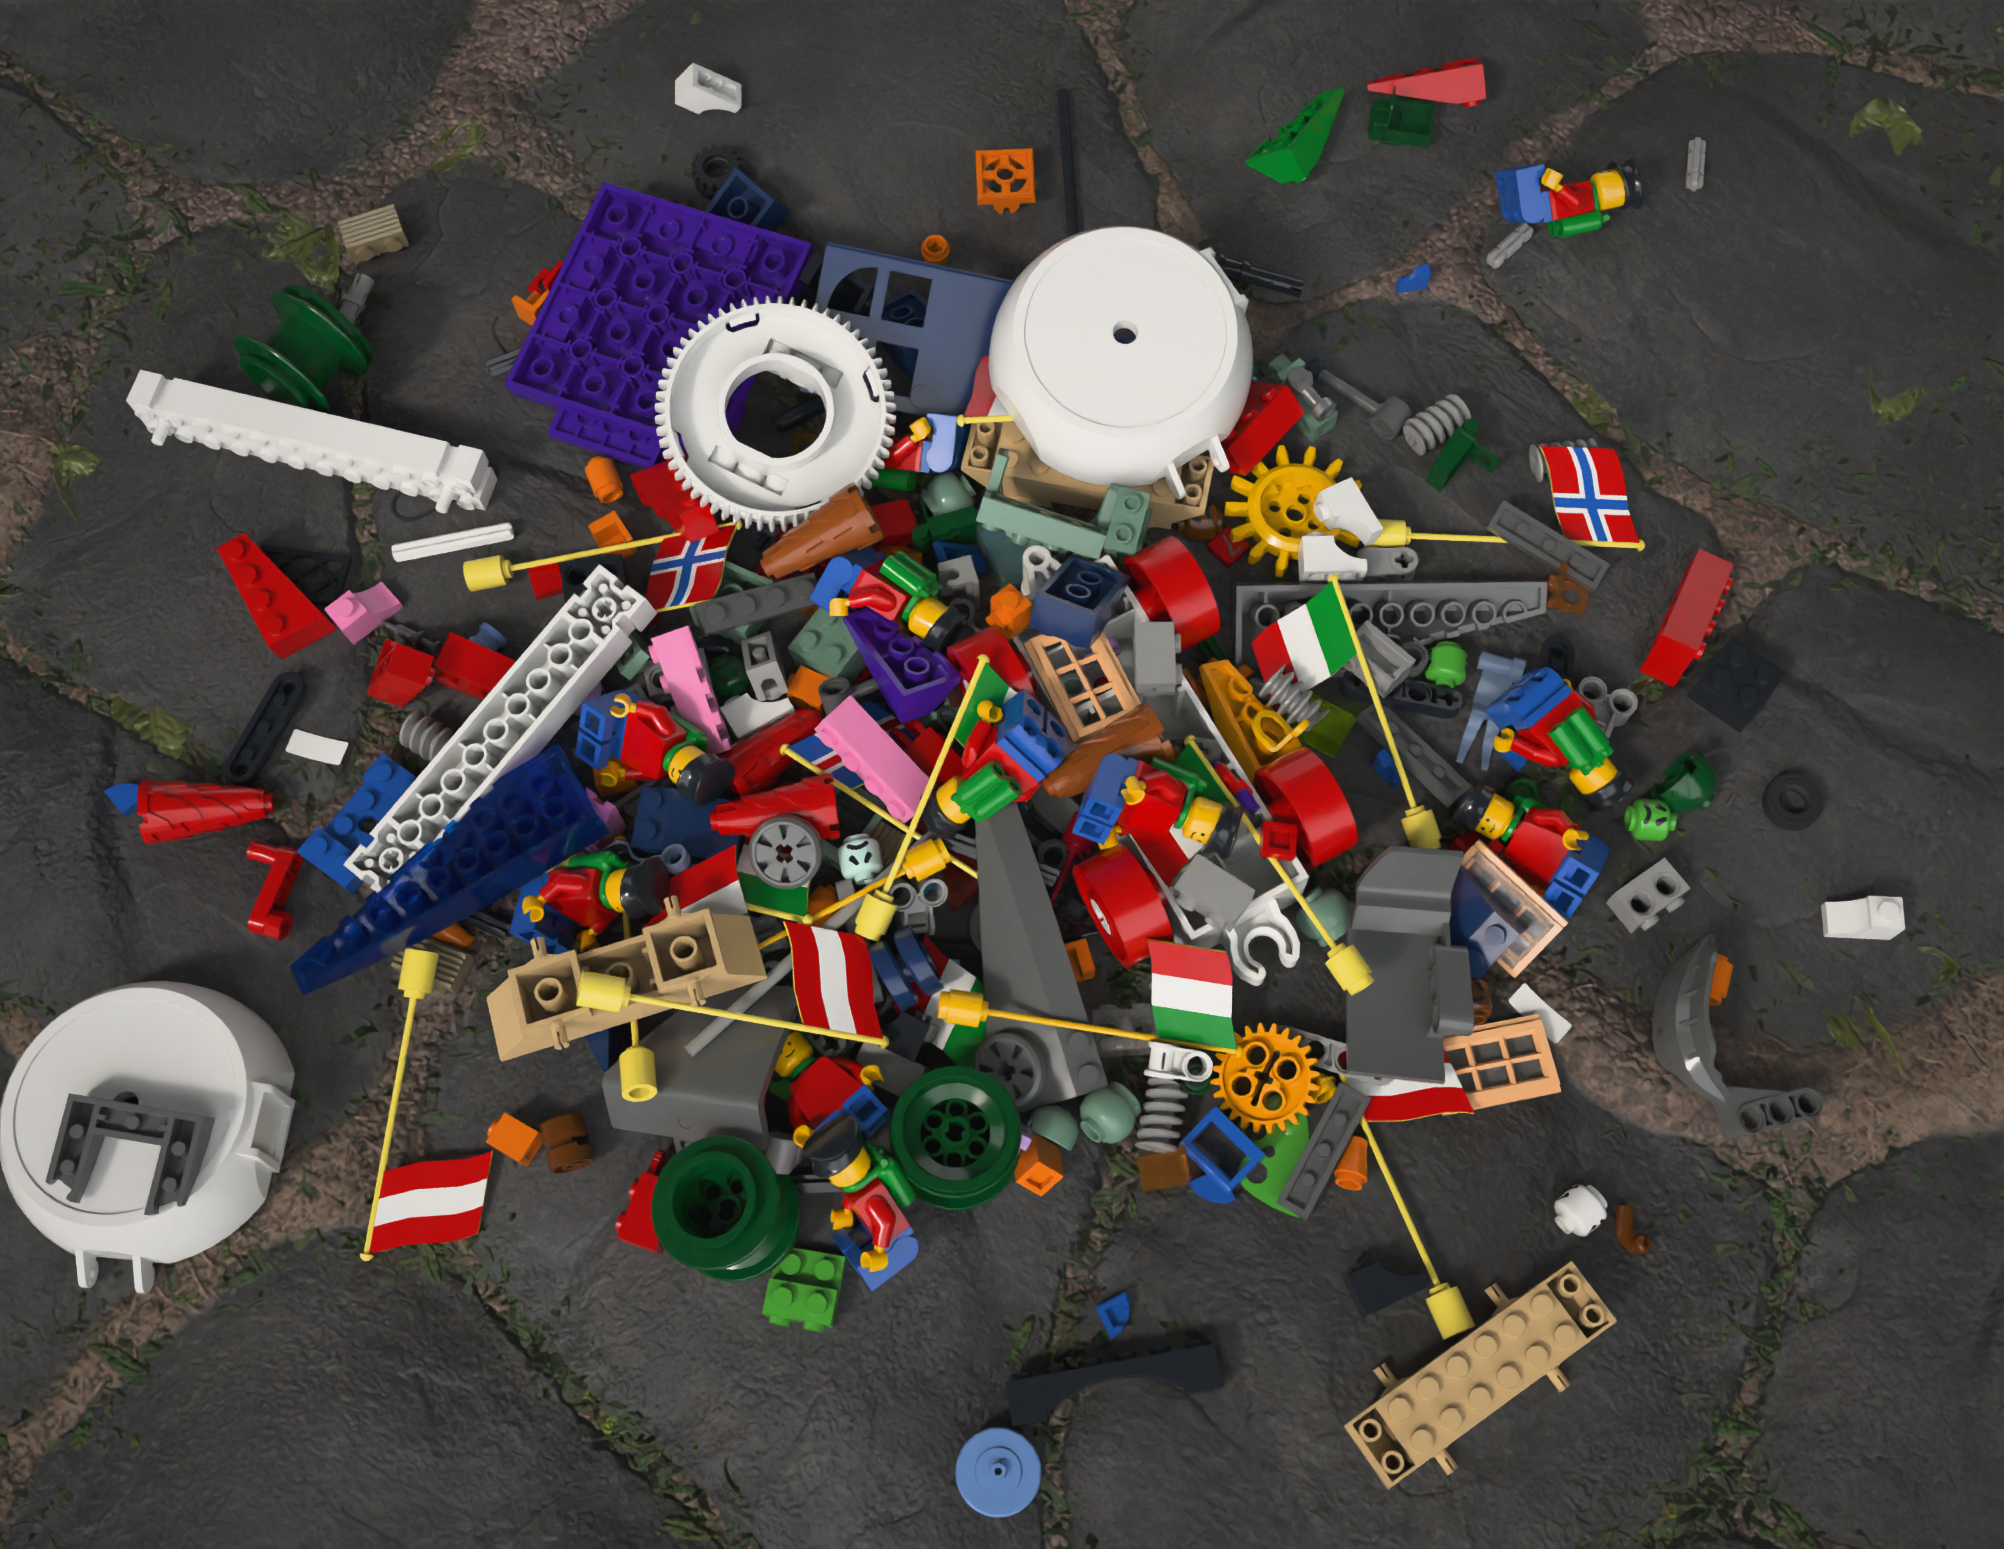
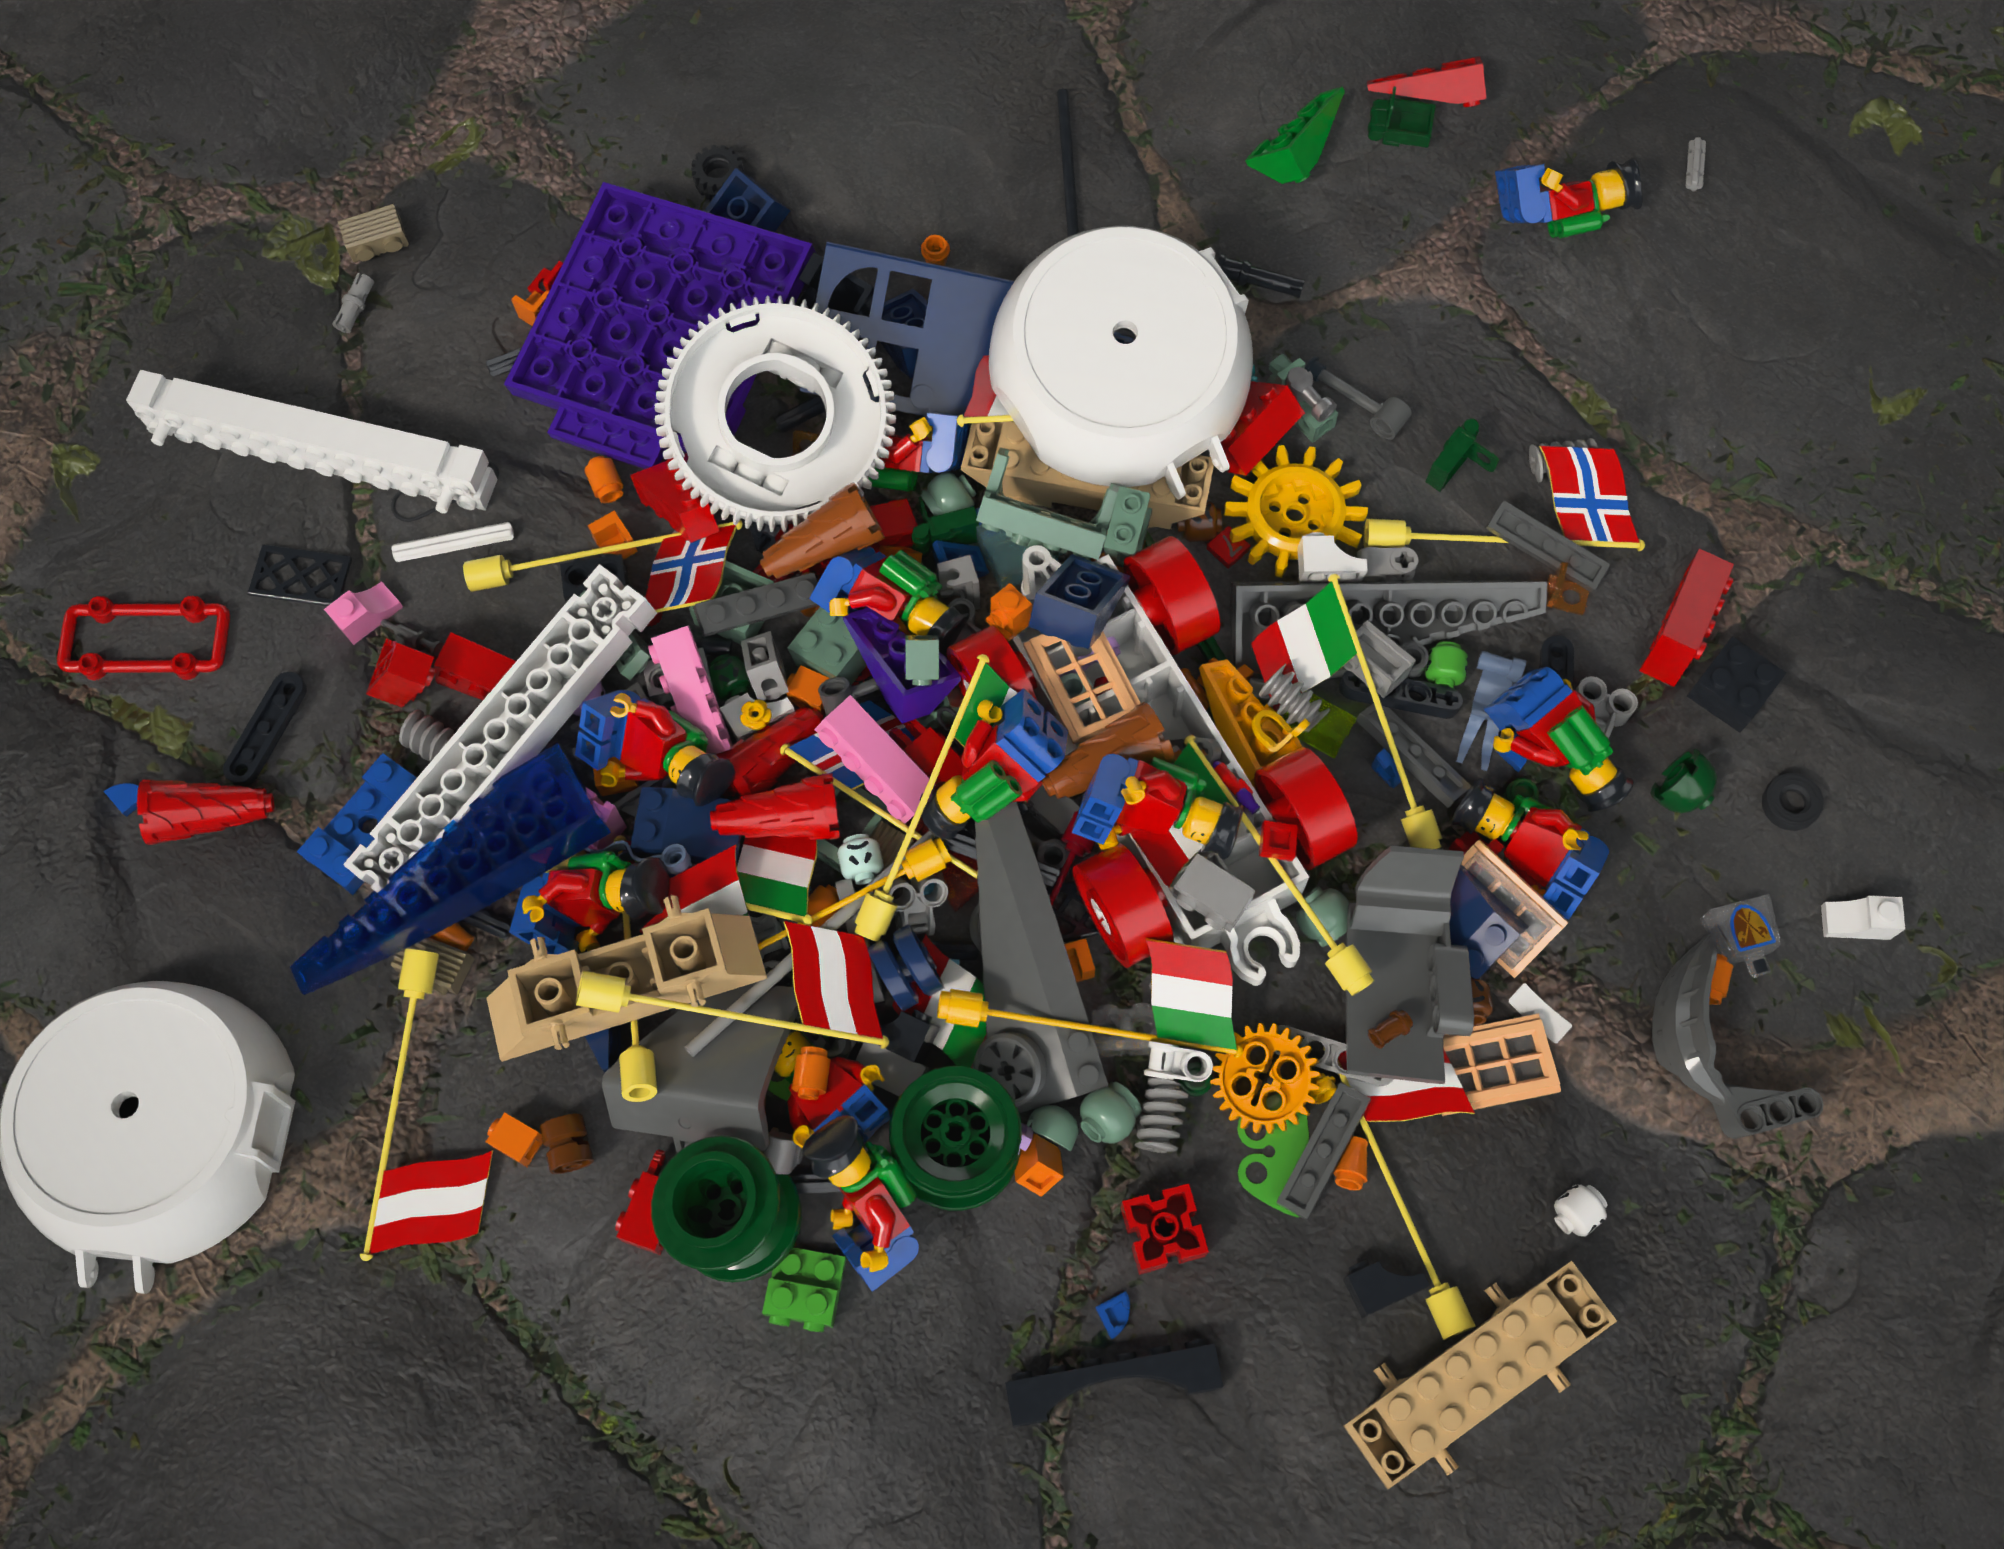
(90, 1119): dark grey wedge -> none
(182, 664): none -> red bar
(268, 914): red beam -> none
(277, 606): red wedge -> none
(303, 350): dark green wheel -> none
(316, 747): white sticker -> none
(489, 637): medium blue wheel -> none
(546, 580): red tile -> none
(704, 90): white arch -> none
(758, 722): none -> yellow plate
(806, 852): wheel -> none
(811, 1072): none -> orange brick
(922, 659): none -> sand green arch
(998, 1472): medium blue wheel -> none
(1008, 160): orange piece -> none
(1155, 658): light grey brick -> none
(1163, 1170): clear orange bracket -> none
(1174, 1210): none -> red brick
(1210, 1191): blue tile -> none
(1236, 1136): blue tile -> none
(1346, 509): white arch -> none
(1389, 1029): none -> reddish brown pin
(1414, 281): blue tile -> none
(1435, 423): light grey piece -> none
(1509, 245): light grey axle -> none
(1626, 1234): reddish brown arm -> none
(1645, 892): light grey brick -> none
(1649, 820): bright green head -> none
(1745, 932): none -> torso

